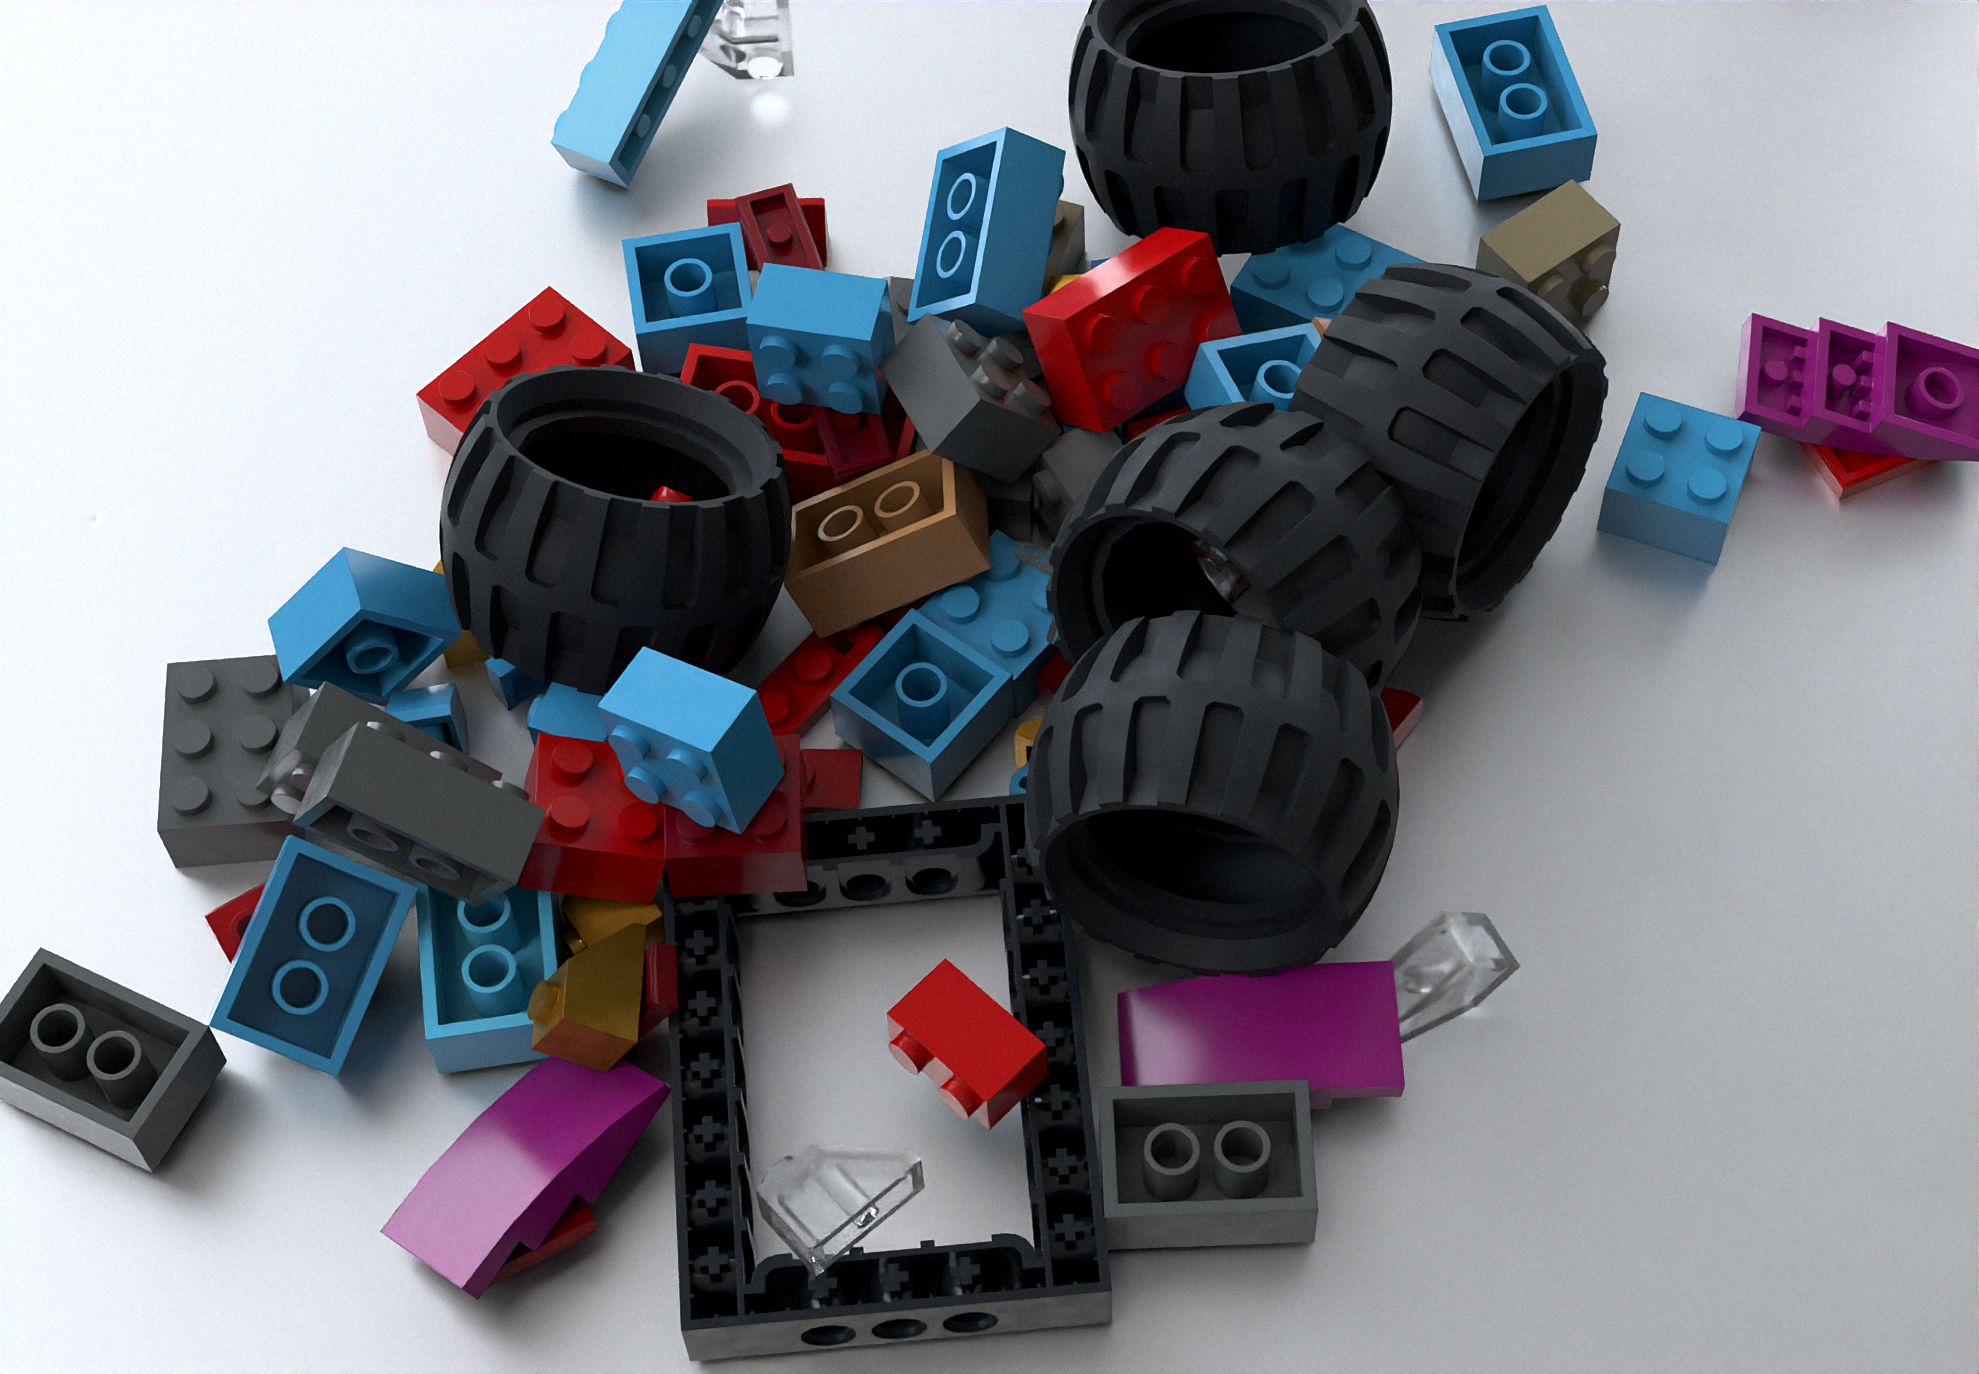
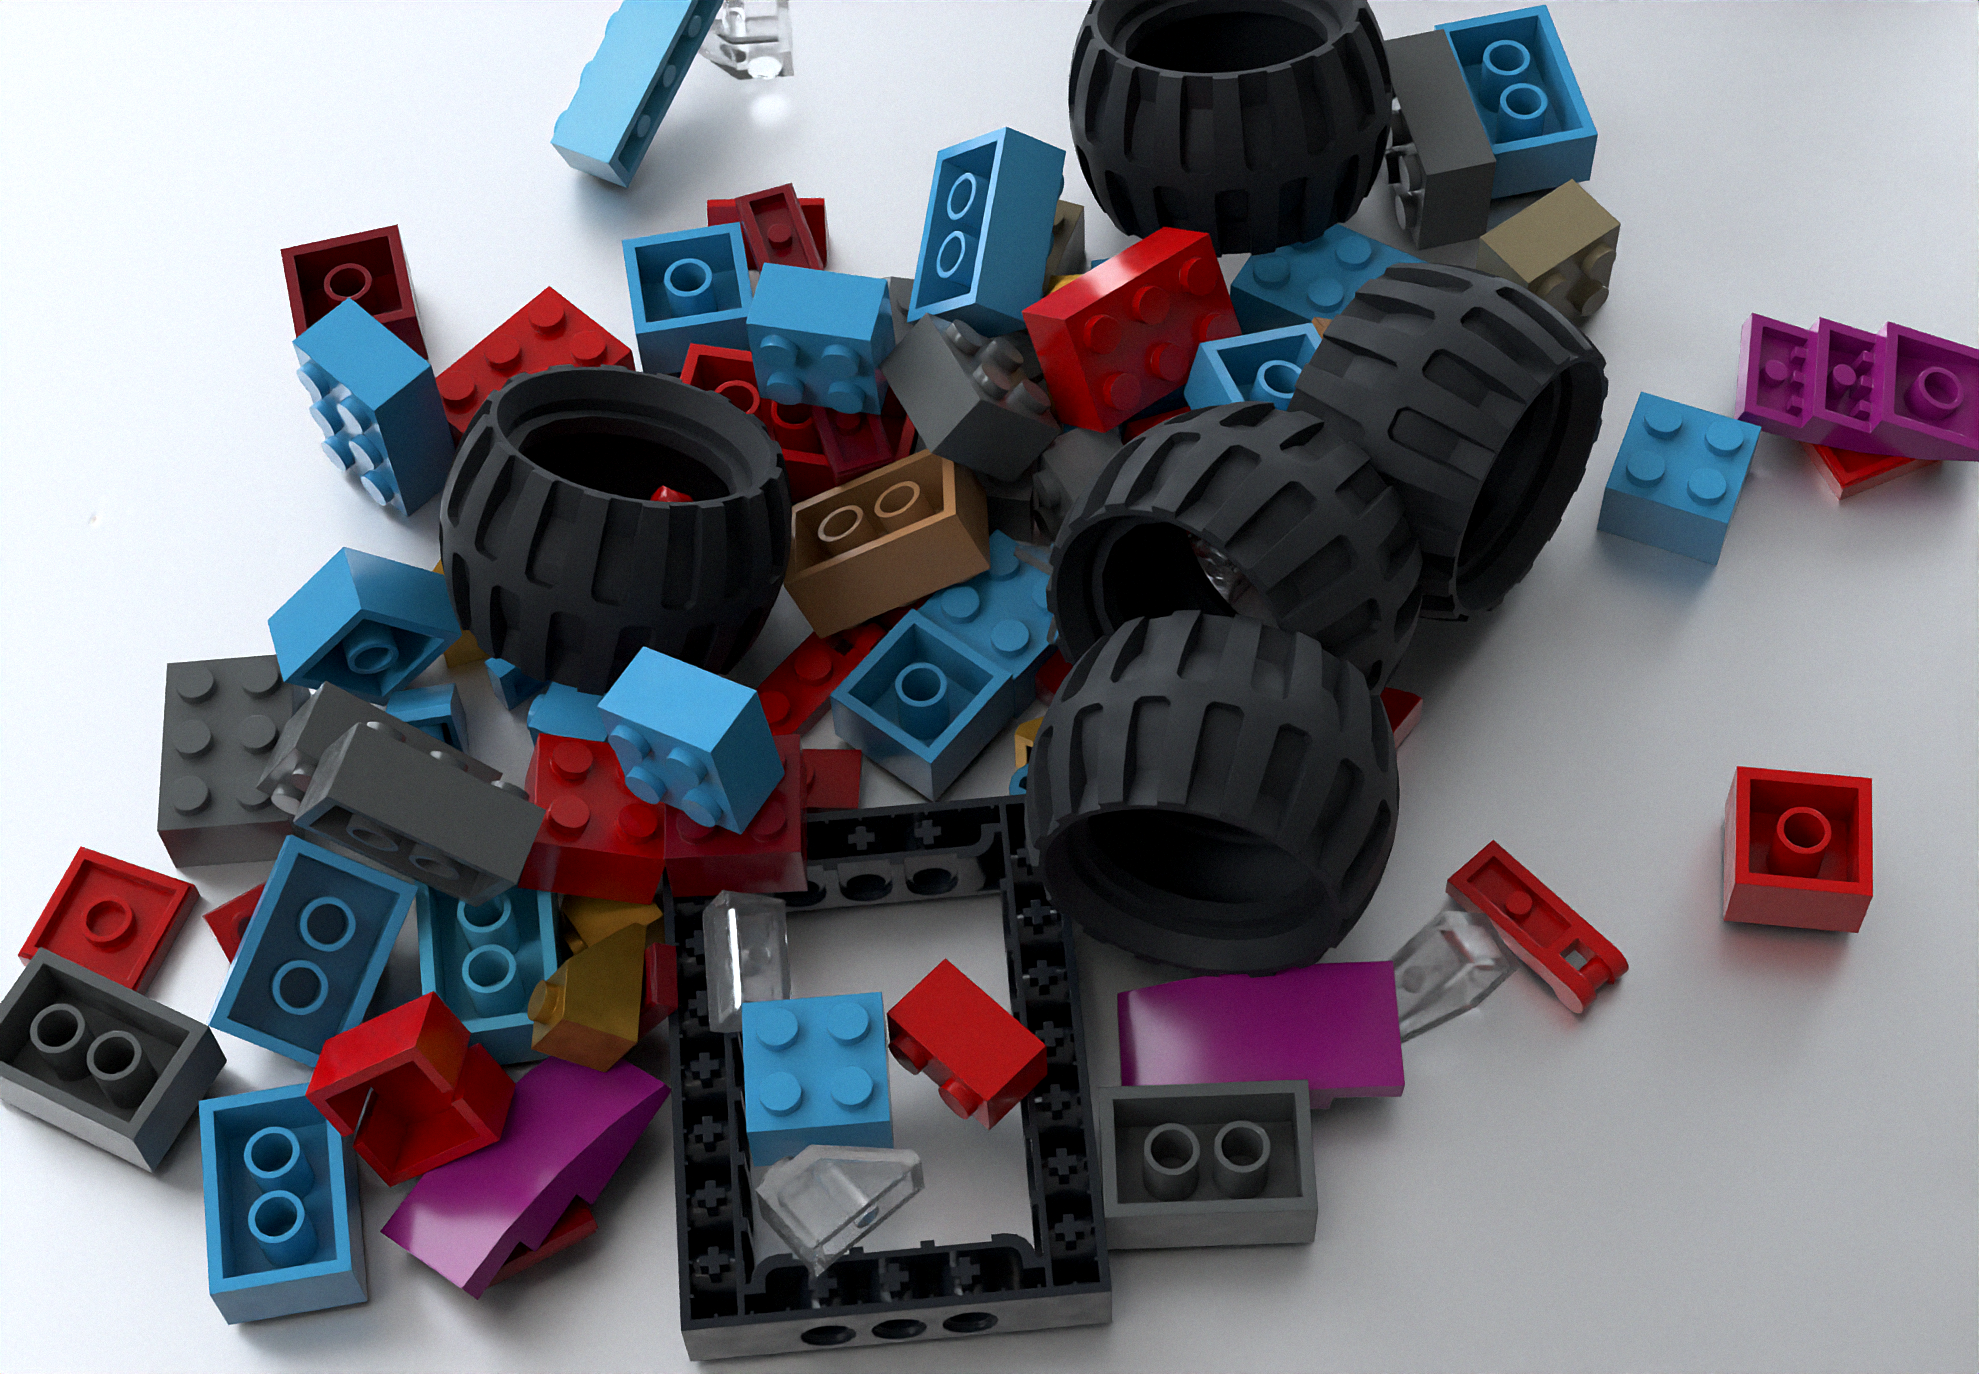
(113, 918): none -> red tile
(279, 1206): none -> dark azure brick
(358, 266): none -> dark red brick
(376, 407): none -> dark azure brick
(428, 1094): none -> red piece
(744, 955): none -> clear slope
(816, 1075): none -> dark azure brick
(1435, 145): none -> dark grey brick
(1537, 925): none -> red plate
(1798, 849): none -> red brick

